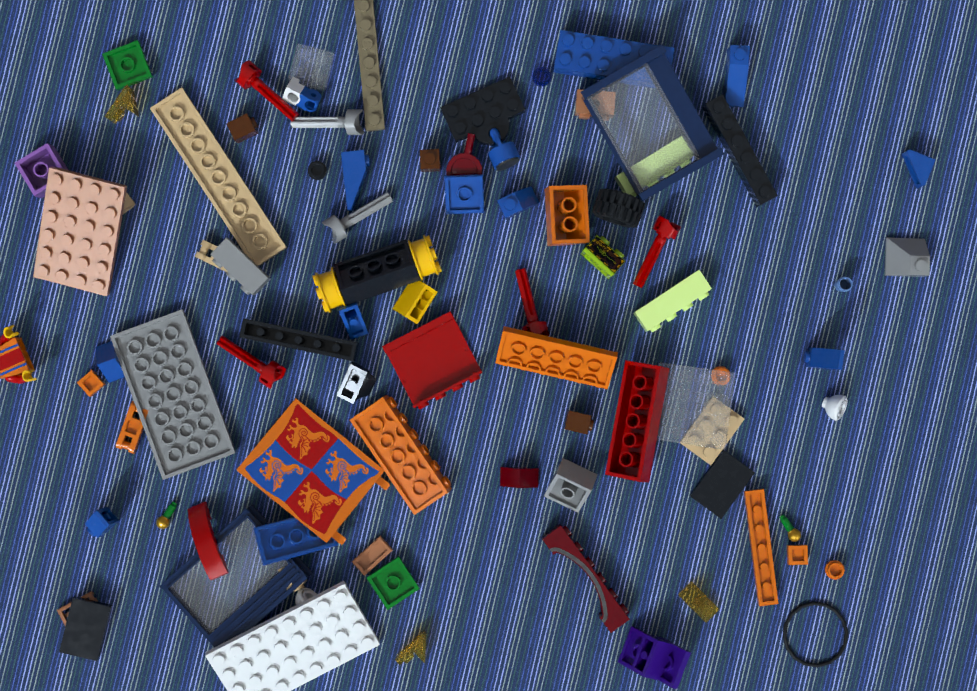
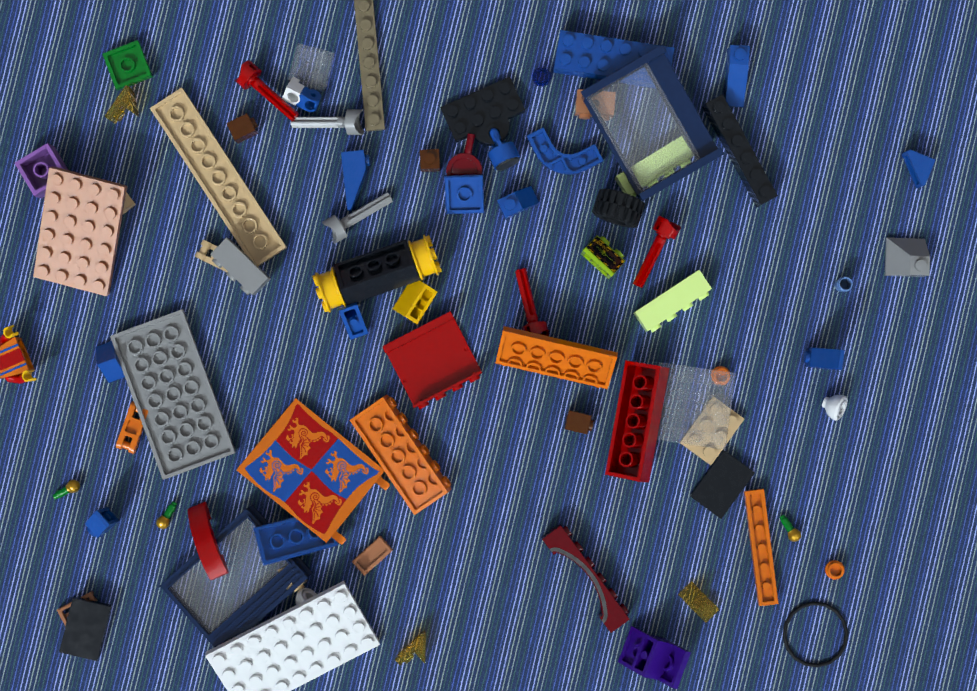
(71, 487): none -> piece
(91, 383): orange plate -> none
(269, 372): red piece -> none
(299, 340): black brick -> none
(317, 170): black plate -> none
(356, 383): slope -> none
(393, 582): green plate -> none
(519, 477): dark red slope -> none
(559, 162): none -> blue plate
(567, 215): orange slope -> none
(570, 485): light grey slope -> none
(797, 554): orange plate -> none

